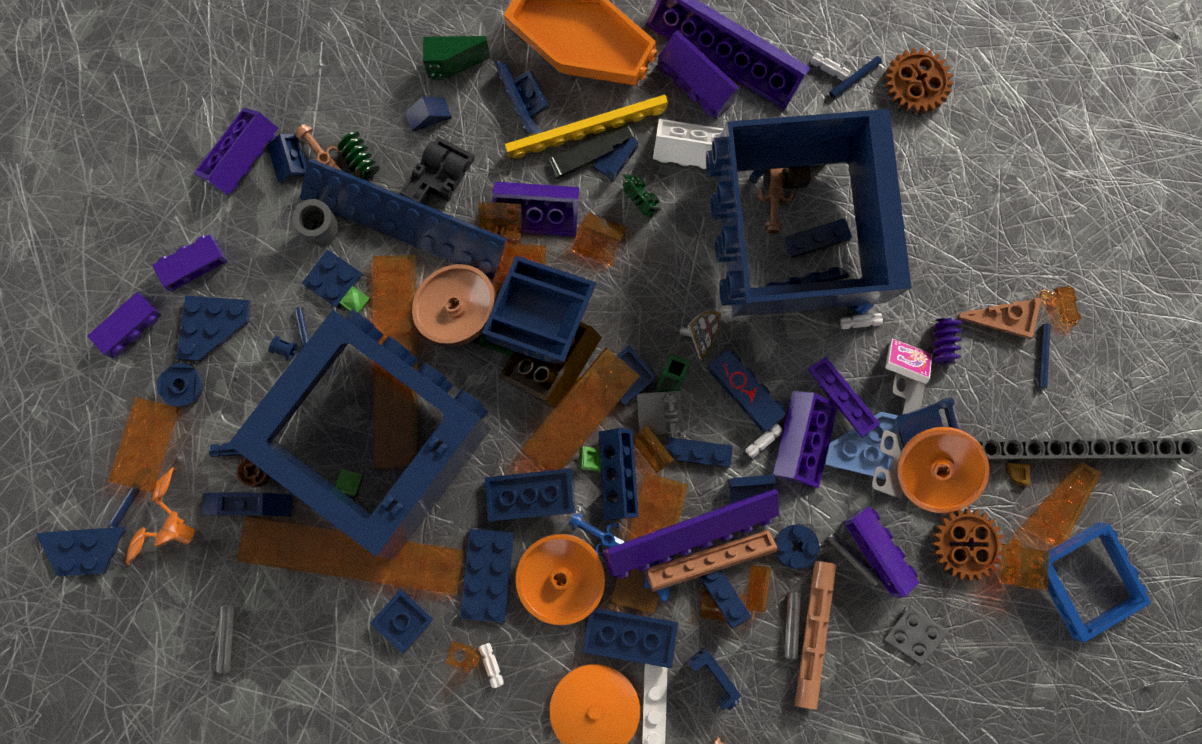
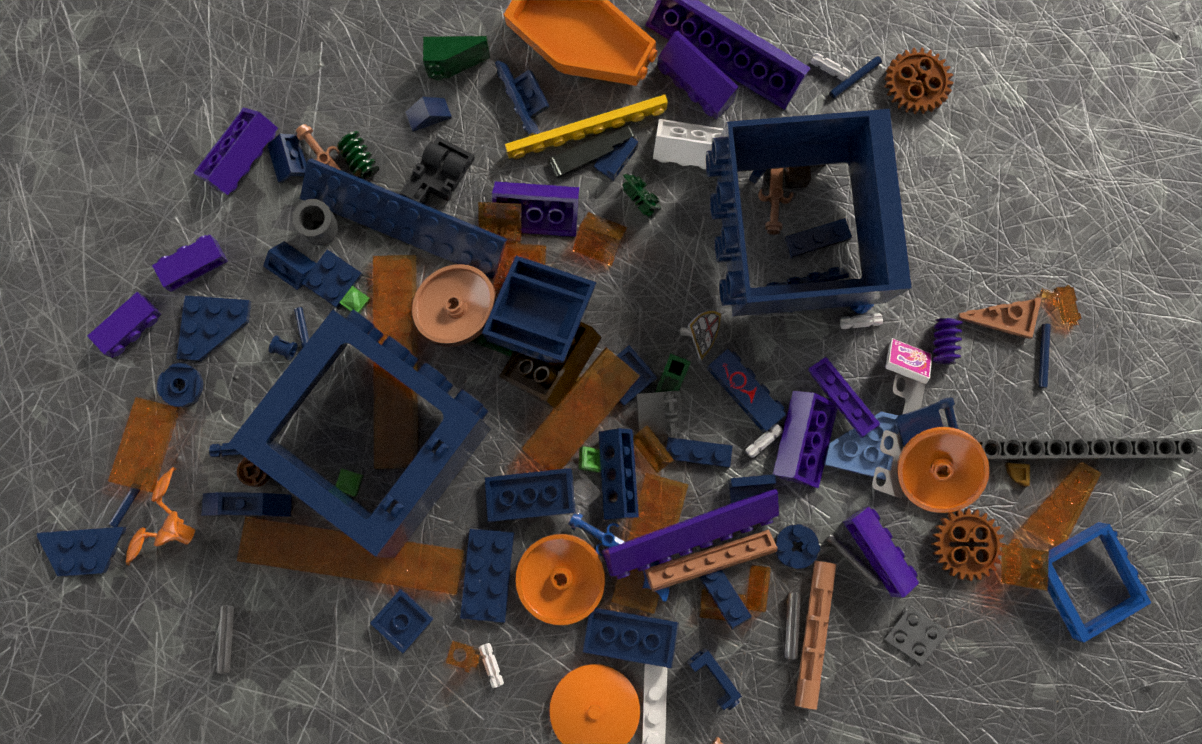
(288, 264): none -> dark blue panel

